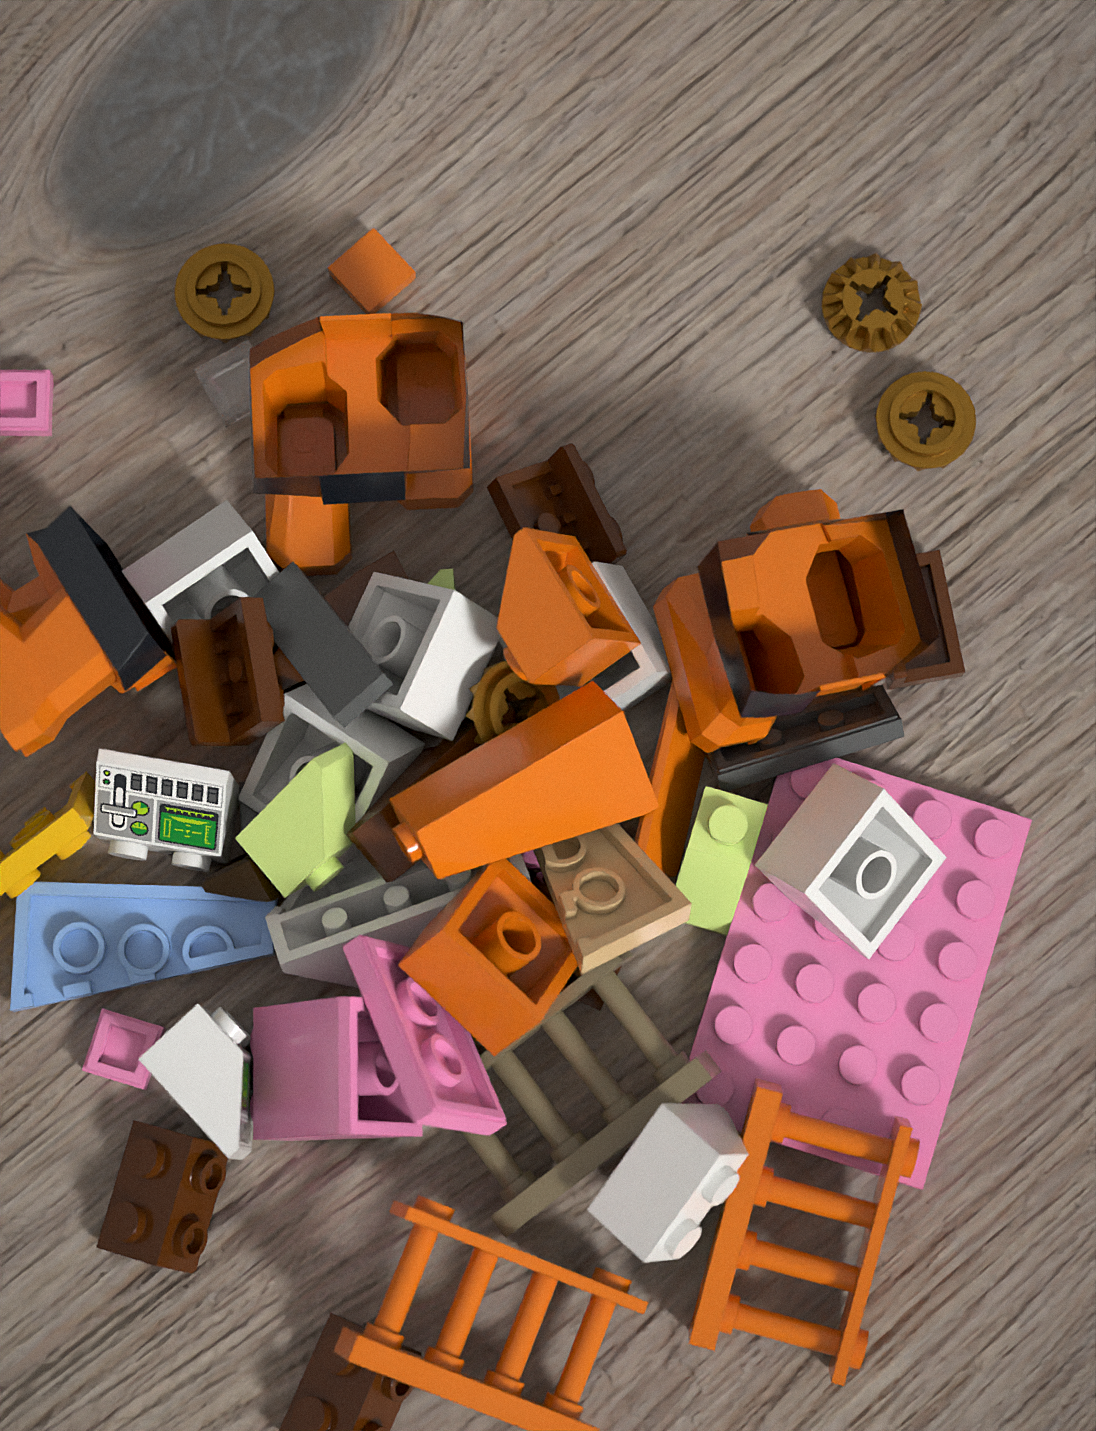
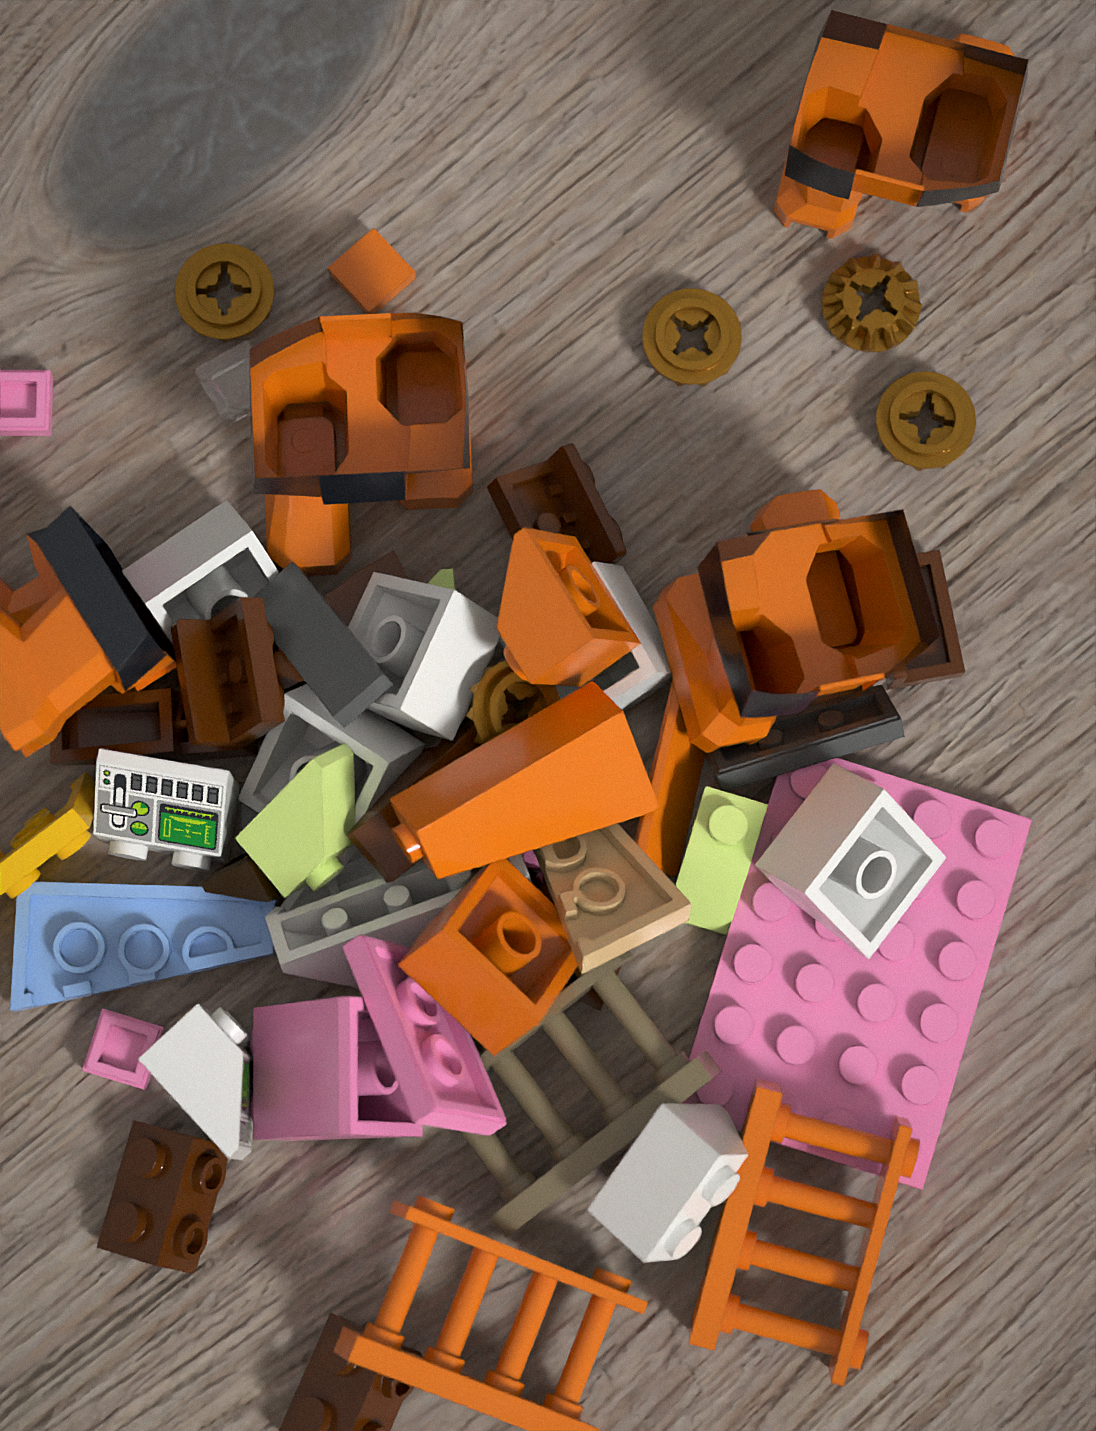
(137, 724): none -> reddish brown slope
(691, 310): none -> pearl gold gear
(898, 122): none -> orange piece

